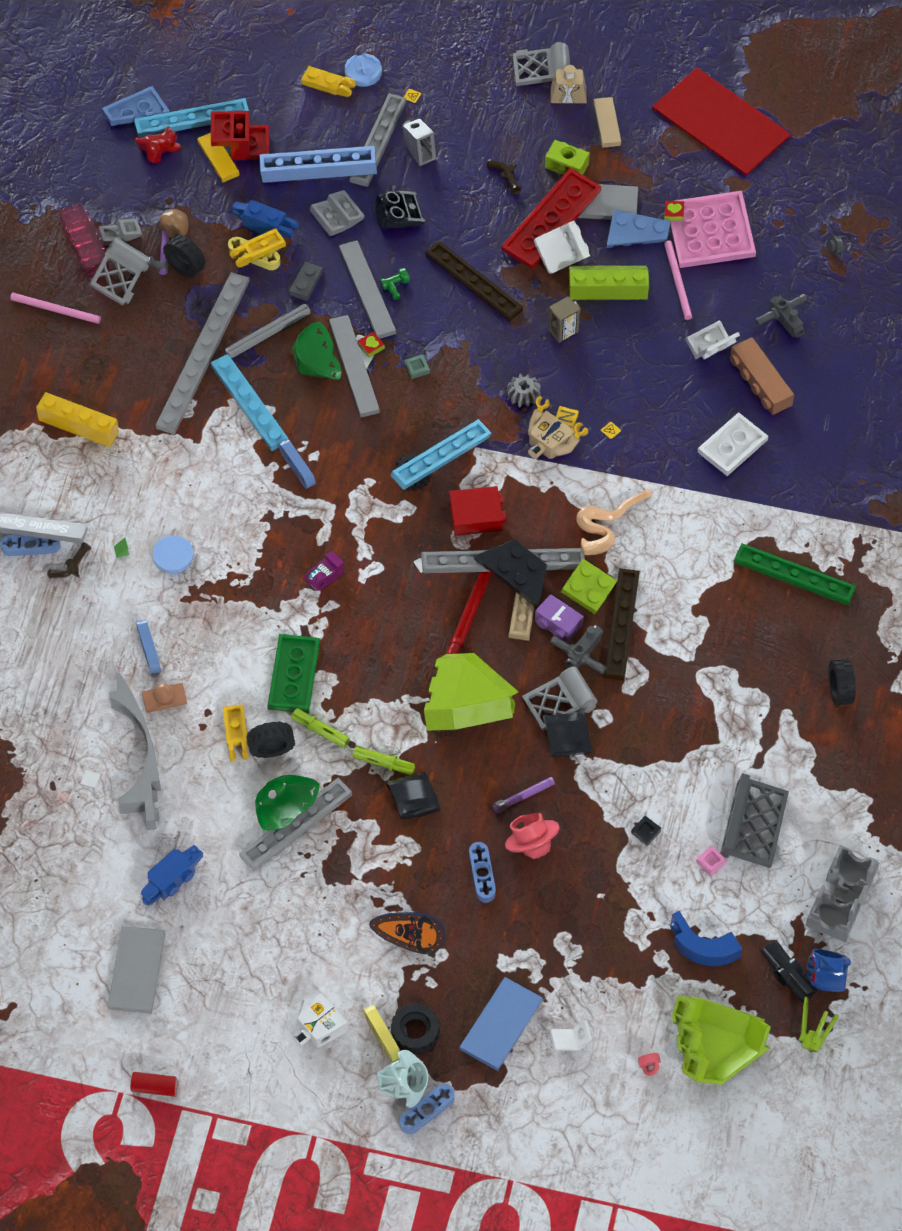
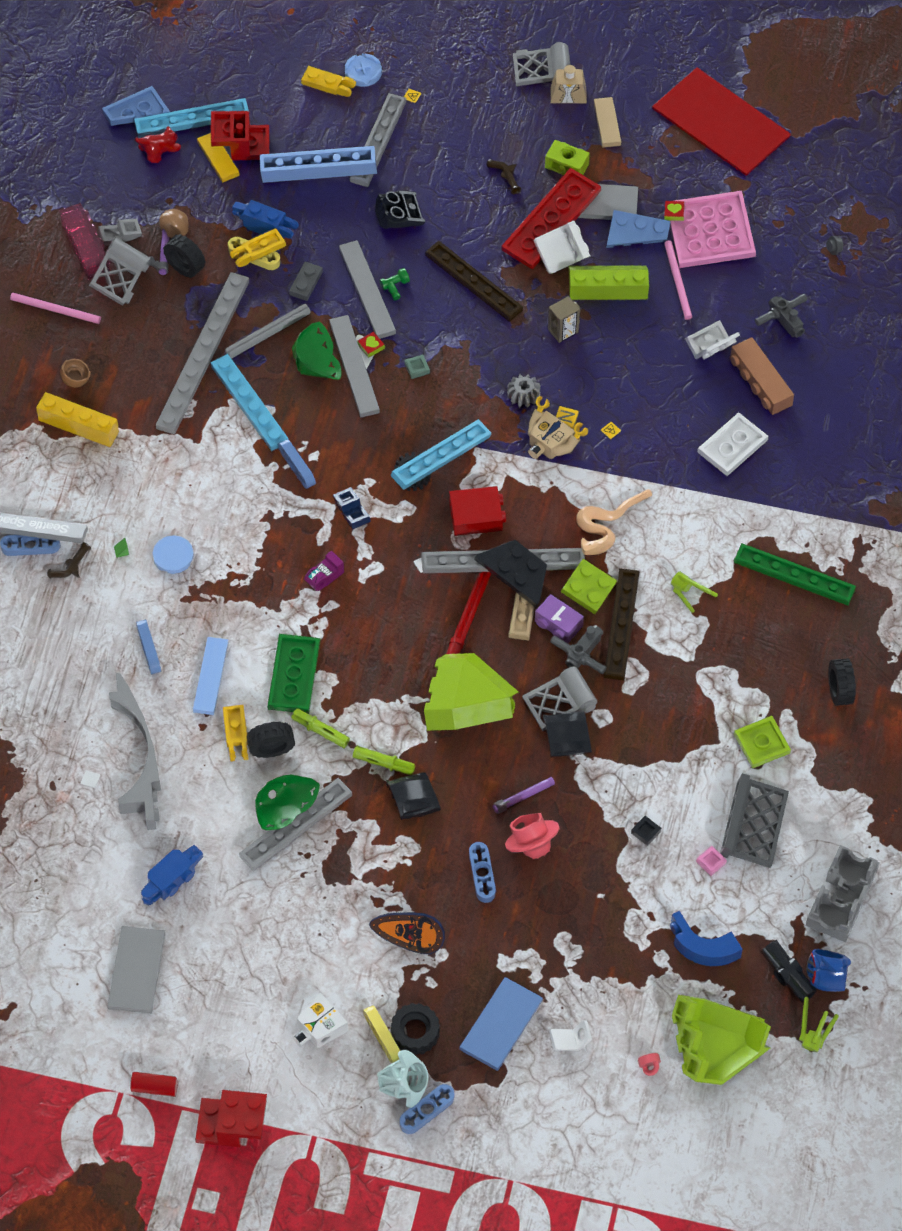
(75, 373): none -> medium nougat hair
(164, 697): nougat tile -> none
(210, 676): none -> light blue tile
(231, 1118): none -> red bracket
(337, 213): light grey slope -> none
(351, 508): none -> dark blue slope
(417, 134): light grey torso -> none
(683, 583): none -> lime plant
(762, 742): none -> lime plate

